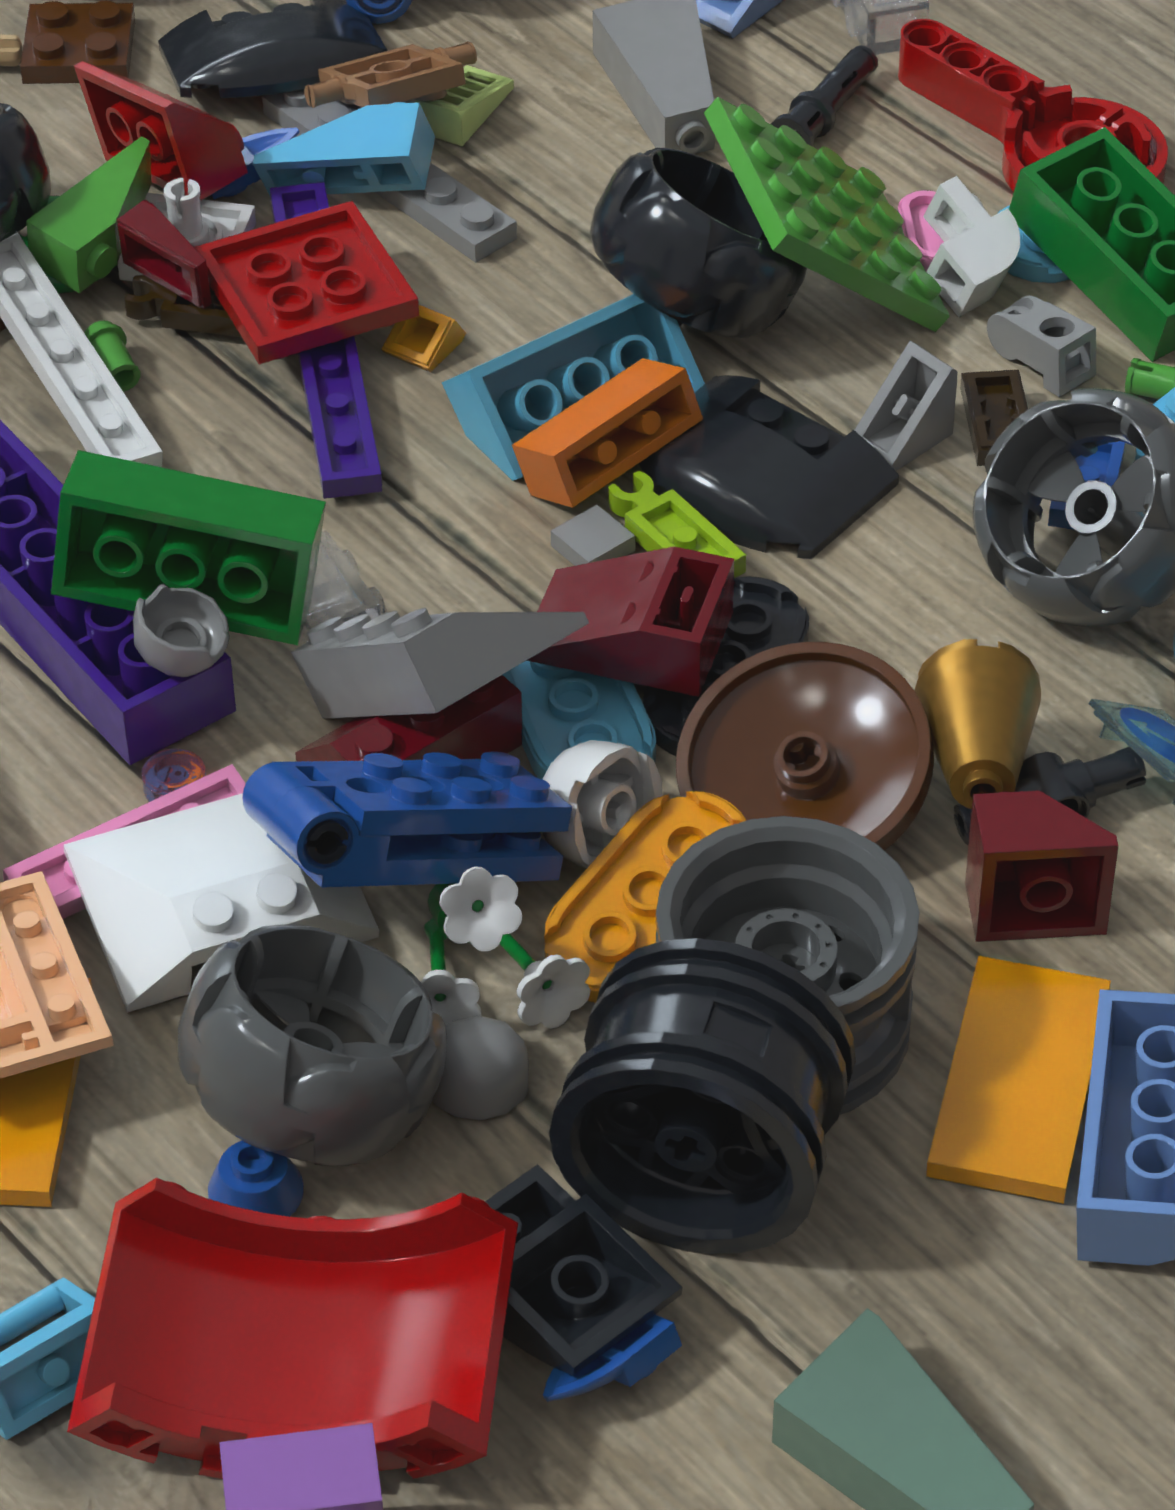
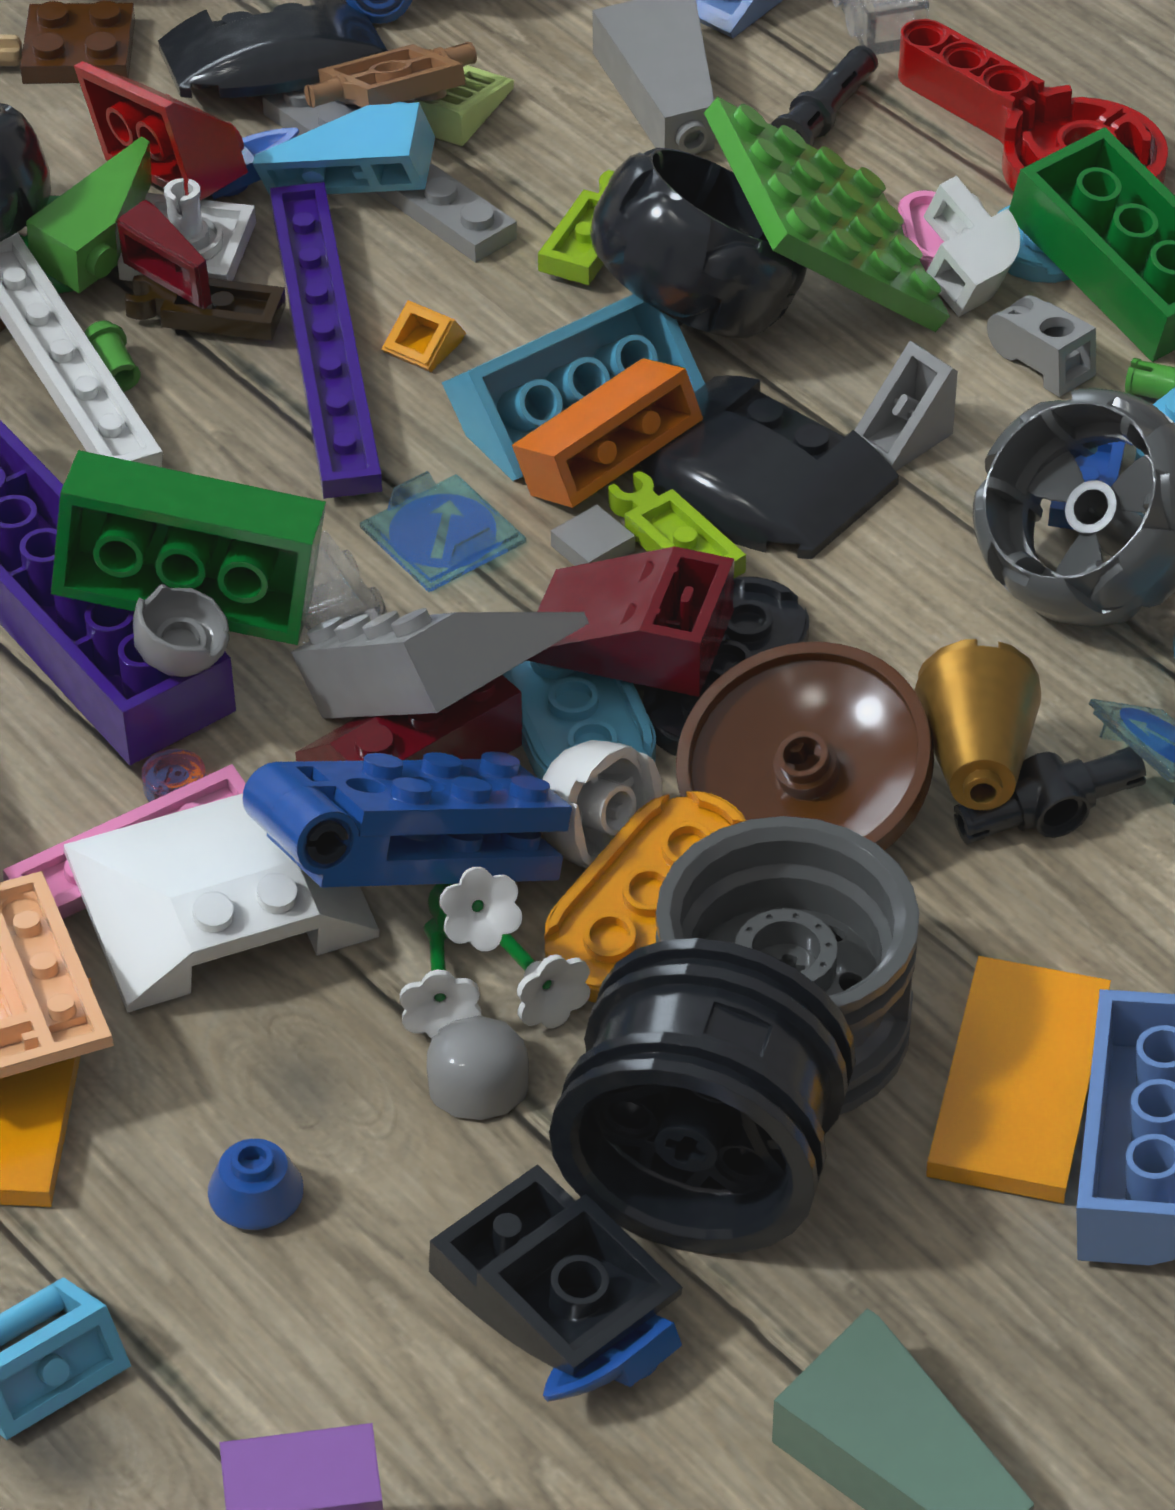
(286, 1324): red panel -> none
(307, 282): red plate -> none
(311, 1045): dark grey wheel -> none
(440, 530): none -> clear light blue piece
(570, 248): none -> lime plate
(990, 405): dark brown plate -> none
(1037, 869): dark red slope -> none

